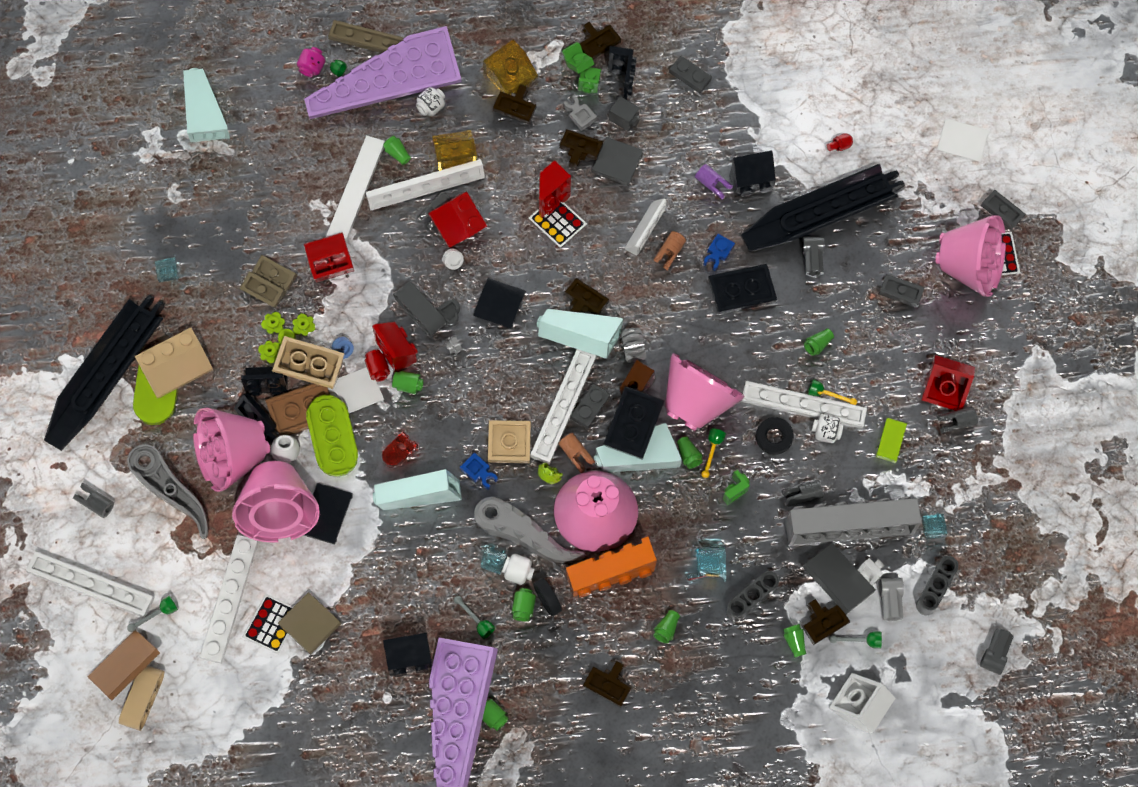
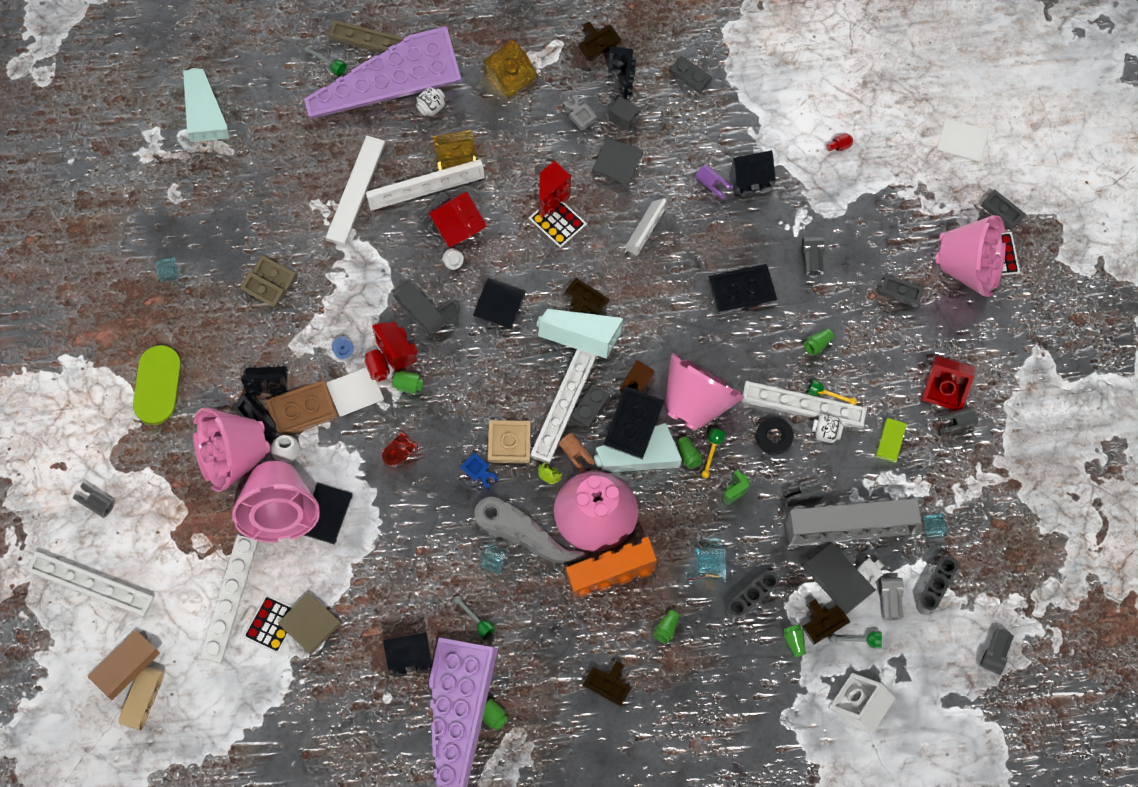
(102, 370): black hinge -> none
(164, 484): light grey animal -> none
(166, 606): hinge -> none
(174, 363): tan slope -> none
(278, 328): lime plant -> none
(308, 362): tan slope -> none
(311, 62): dark pink head -> none
(329, 257): red slope -> none
(332, 435): lime tile -> none
(396, 149): bright green cone -> none
(418, 490): light aqua slope -> none
(453, 345): light grey plate -> none
(515, 105): dark brown hinge -> none
(517, 569): white head -> none
(523, 605): bright green brick -> none
(547, 597): black tyre -> none
(576, 59): bright green bracket -> none
(580, 147): dark brown hinge -> none
(589, 80): bright green bracket -> none
(633, 345): light grey gear -> none
(671, 248): nougat hinge -> none
(719, 249): blue plate -> none
(822, 208): black hinge -> none

